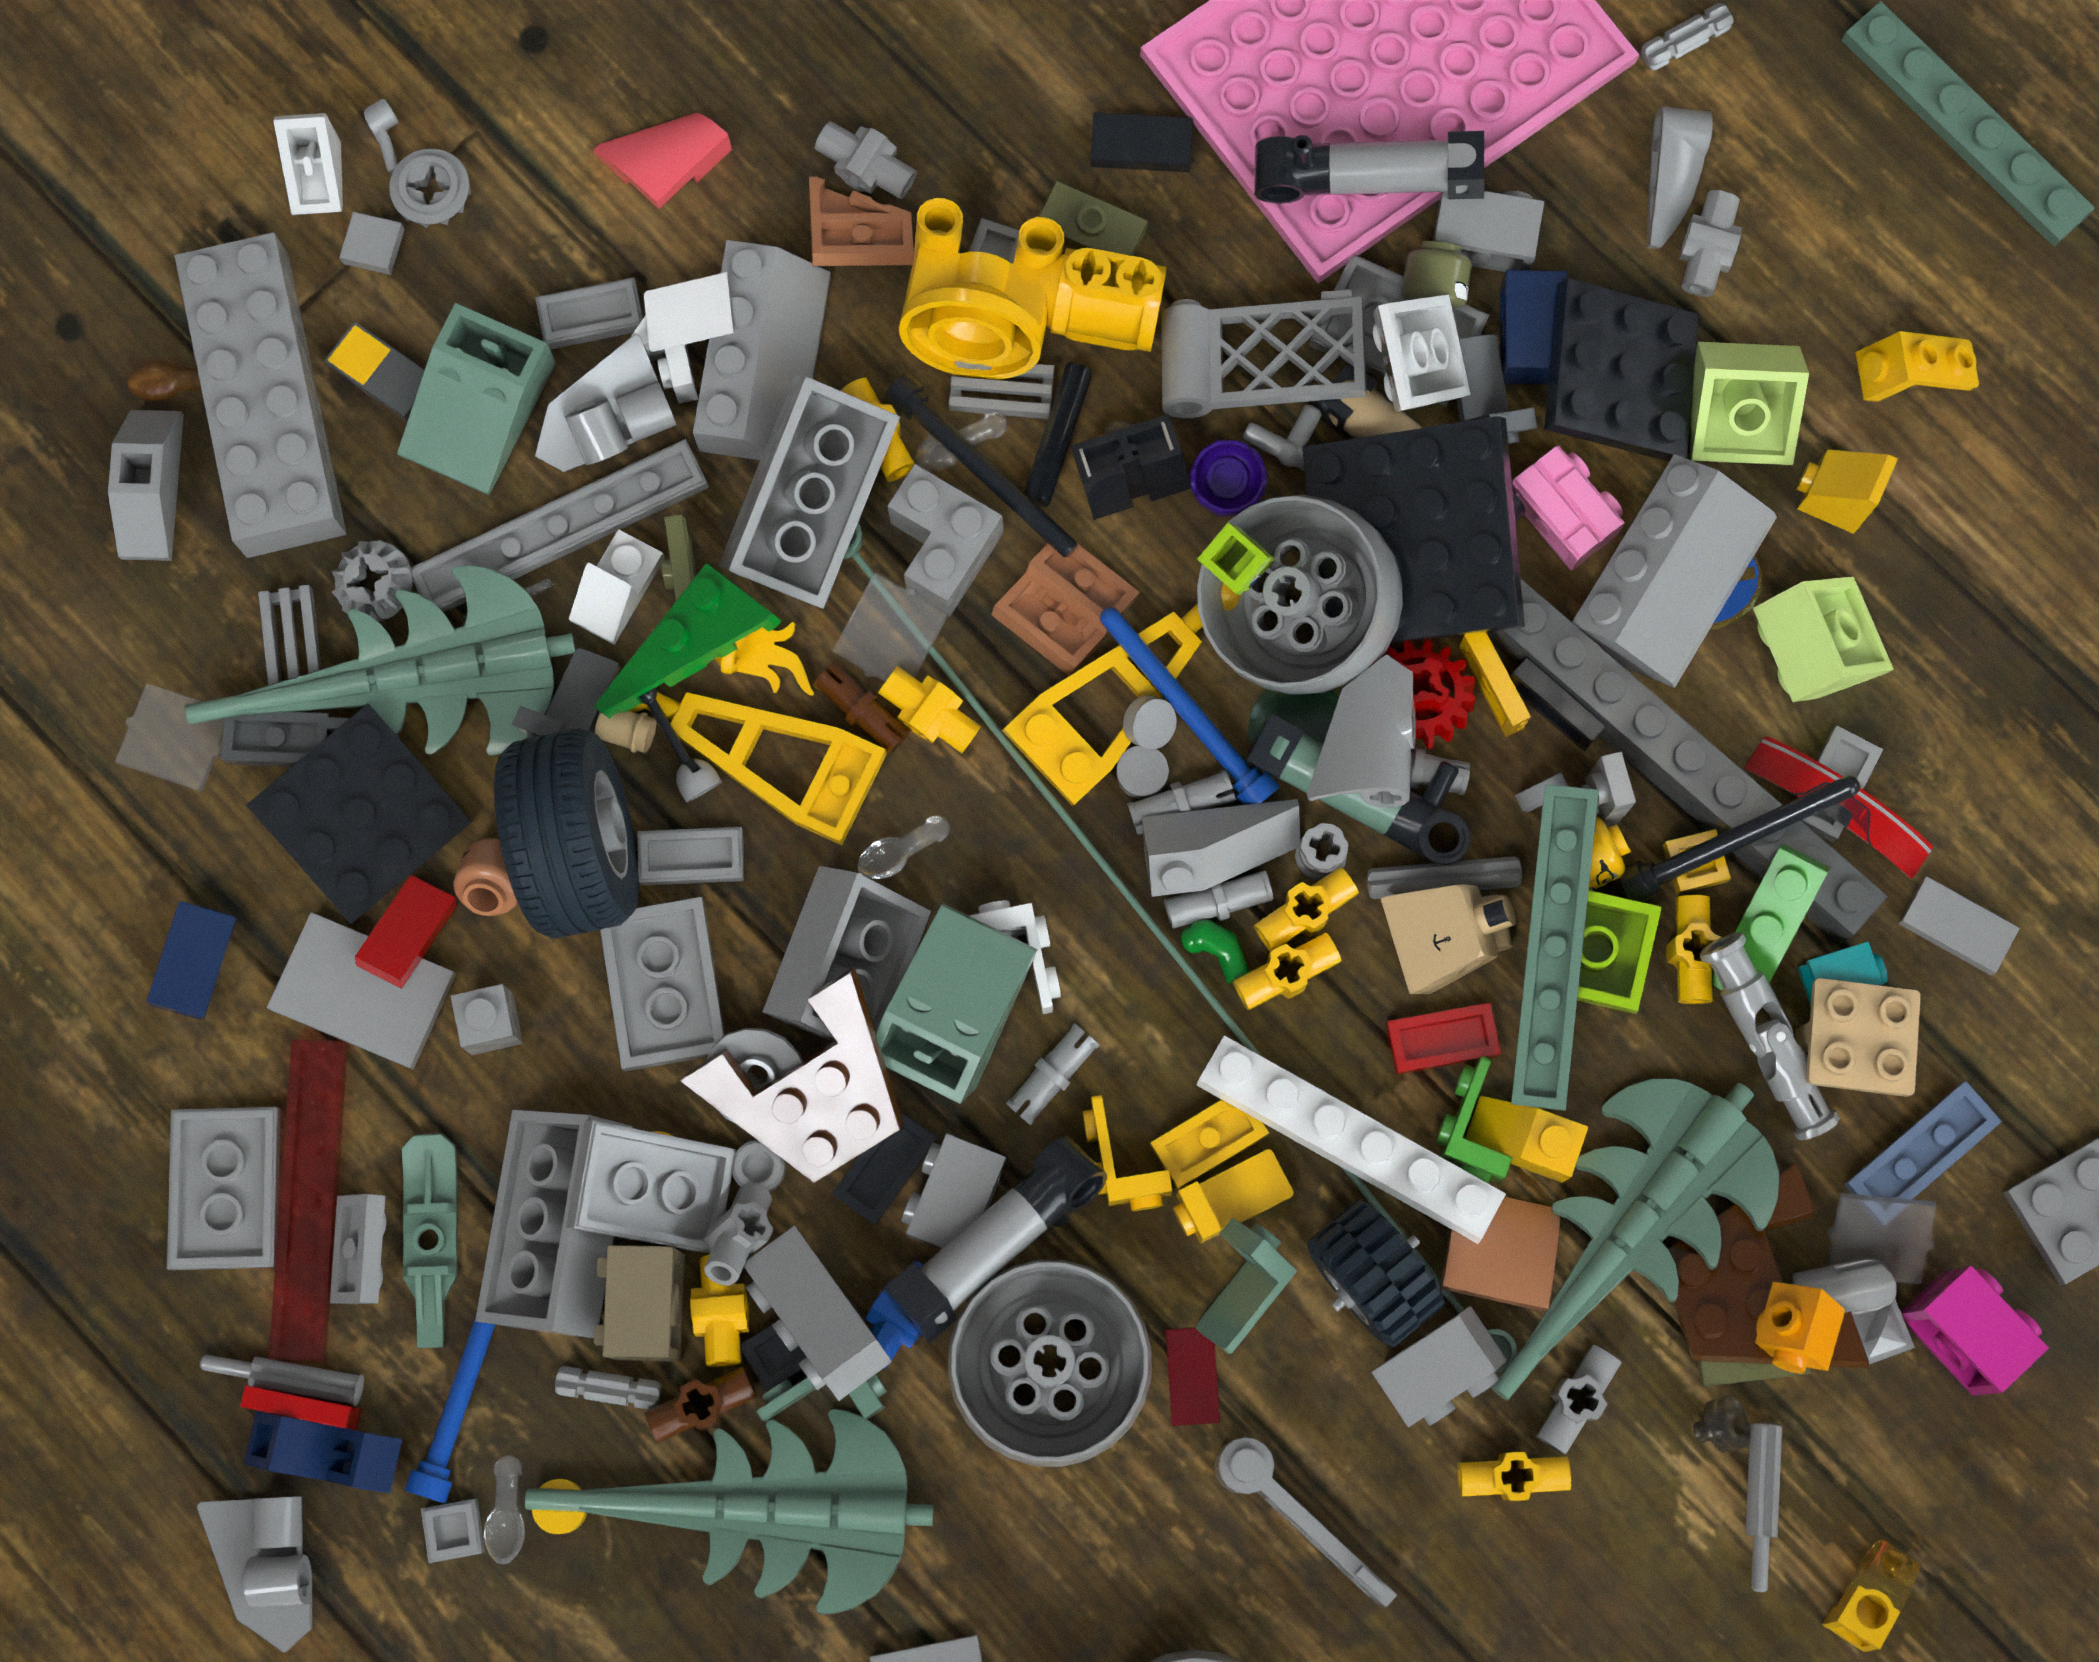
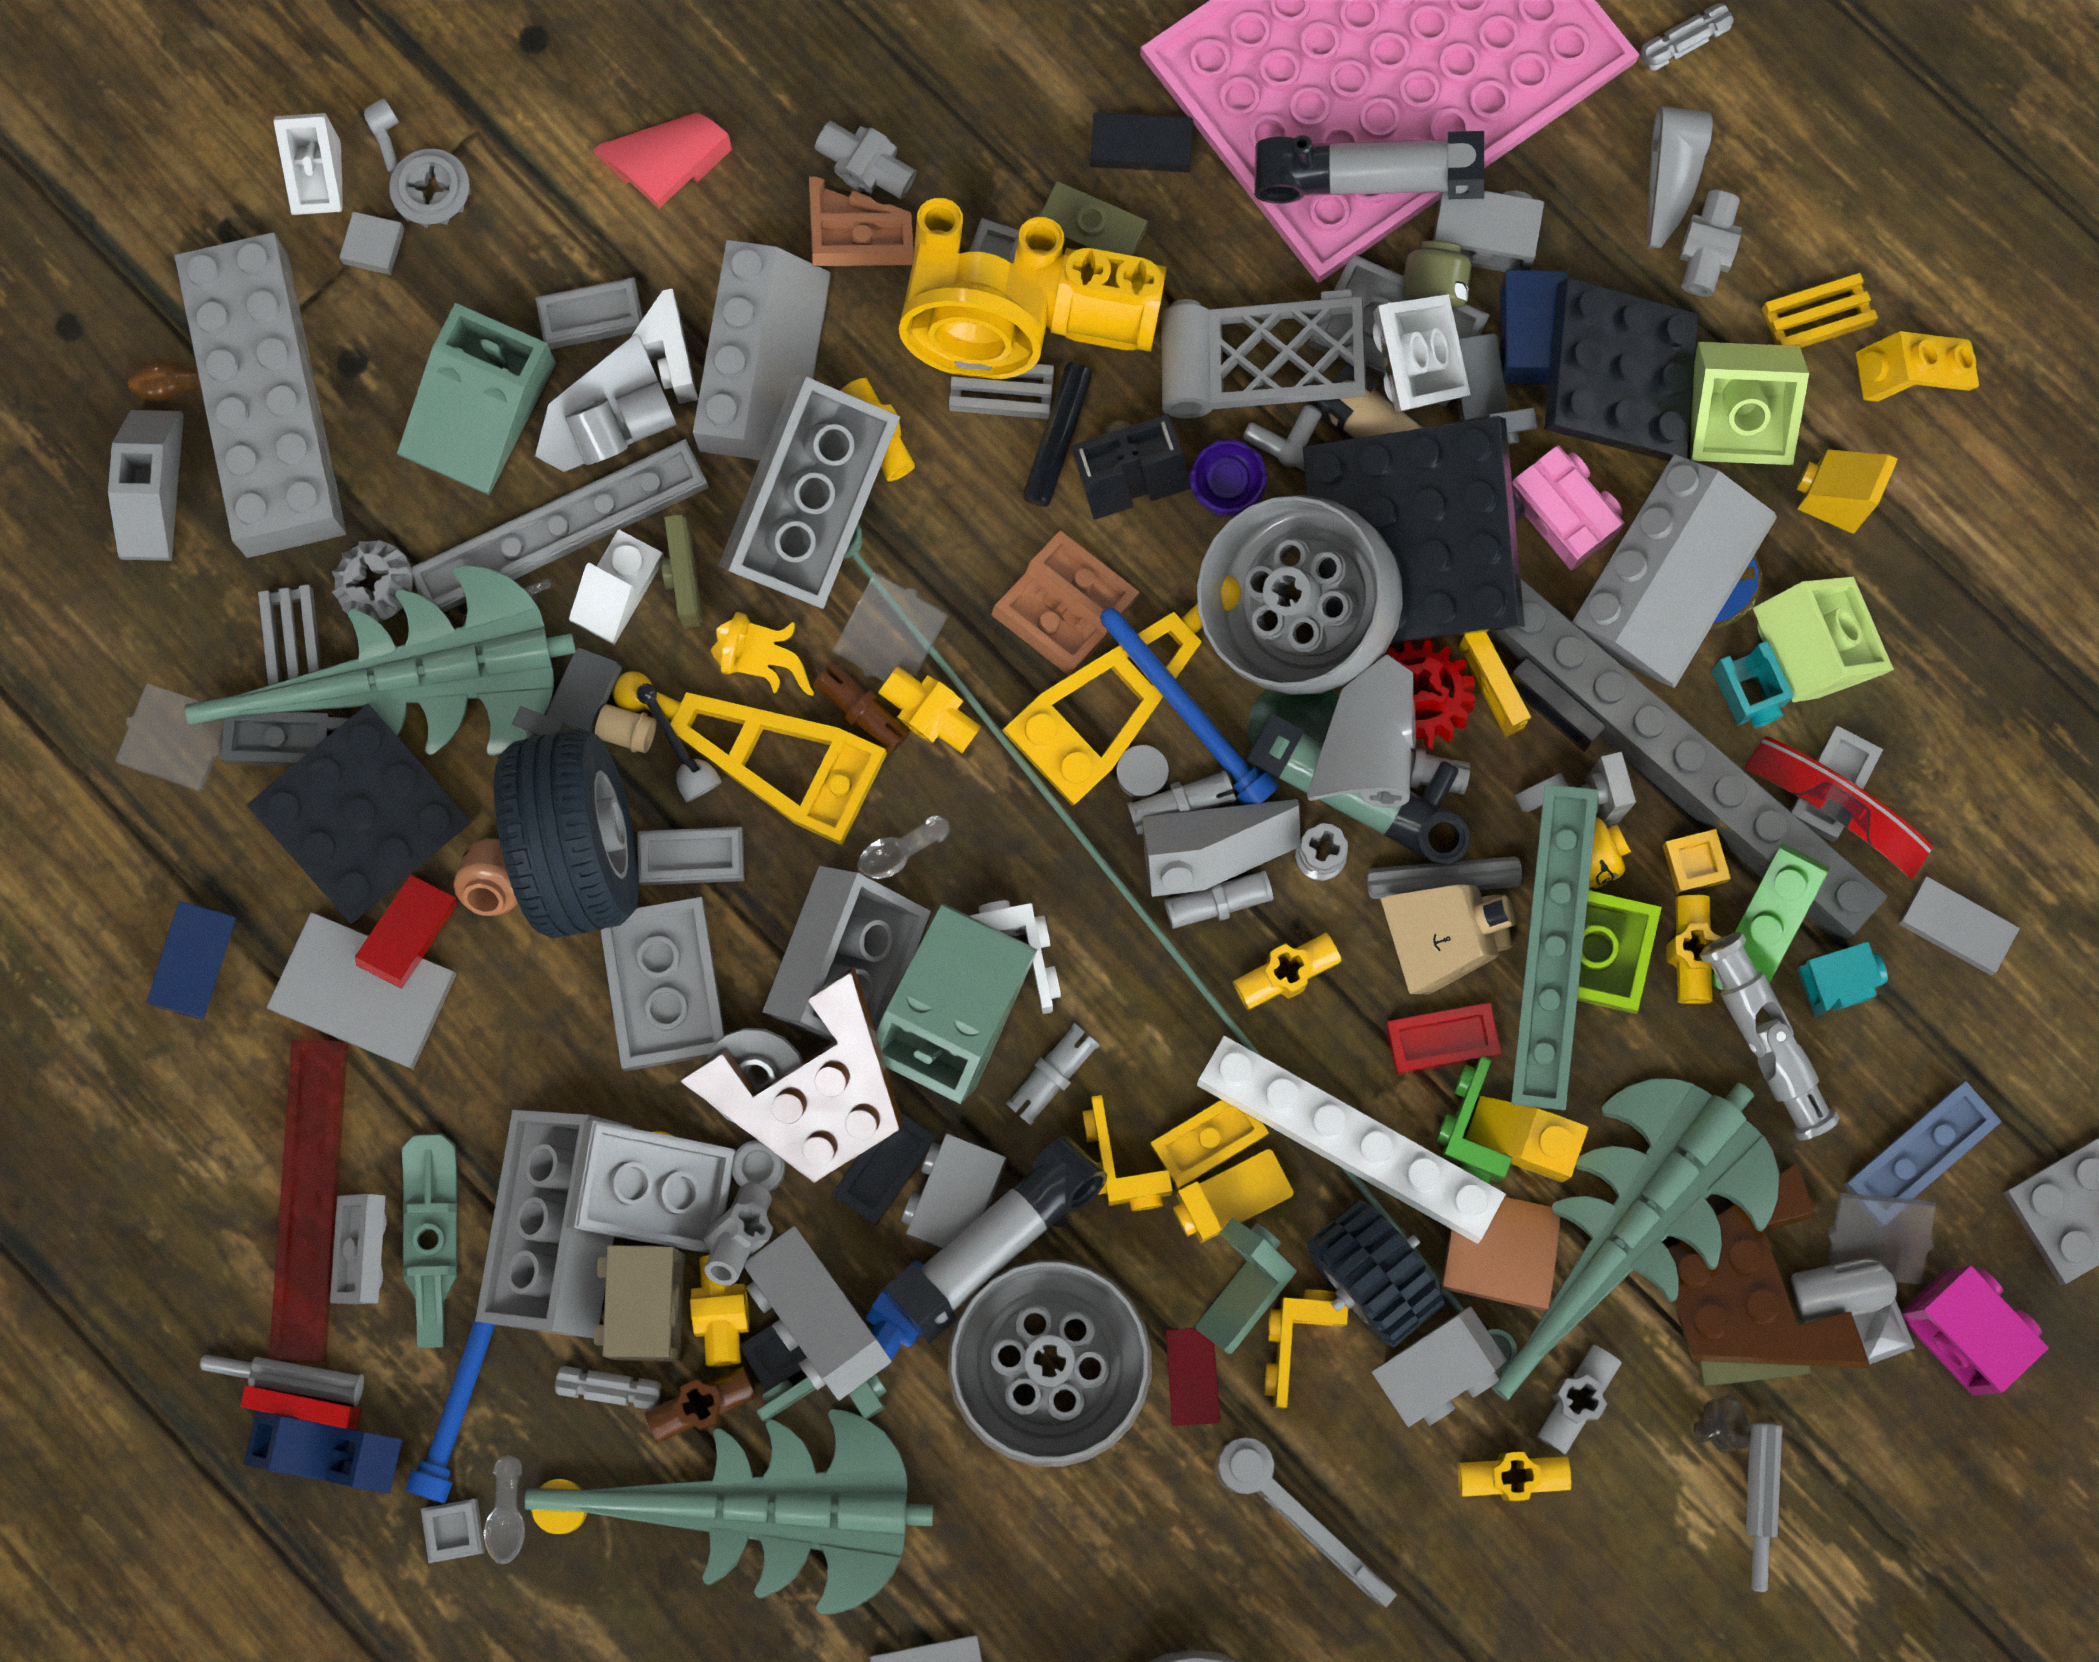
(223, 1188): light grey tile -> none
(263, 1564): light grey panel -> none
(376, 369): dark grey tile -> none
(486, 1019): light grey brick -> none
(688, 312): white sticker -> none
(691, 634): green wing -> none
(909, 400): black piece -> none
(934, 456): clear piece -> none
(955, 536): light grey brick -> none
(1149, 722): light grey tile -> none
(1218, 941): green arm -> none
(1236, 558): lime leg -> none
(1313, 1310): none -> yellow bracket
(1327, 894): yellow axle -> none
(1645, 880): black piece -> none
(1771, 681): none -> teal window
(1799, 1327): light orange brick -> none
(1858, 300): none -> yellow tile
(1861, 1037): tan bracket -> none
(1874, 1597): leg -> none
(1967, 124): sand green plate -> none

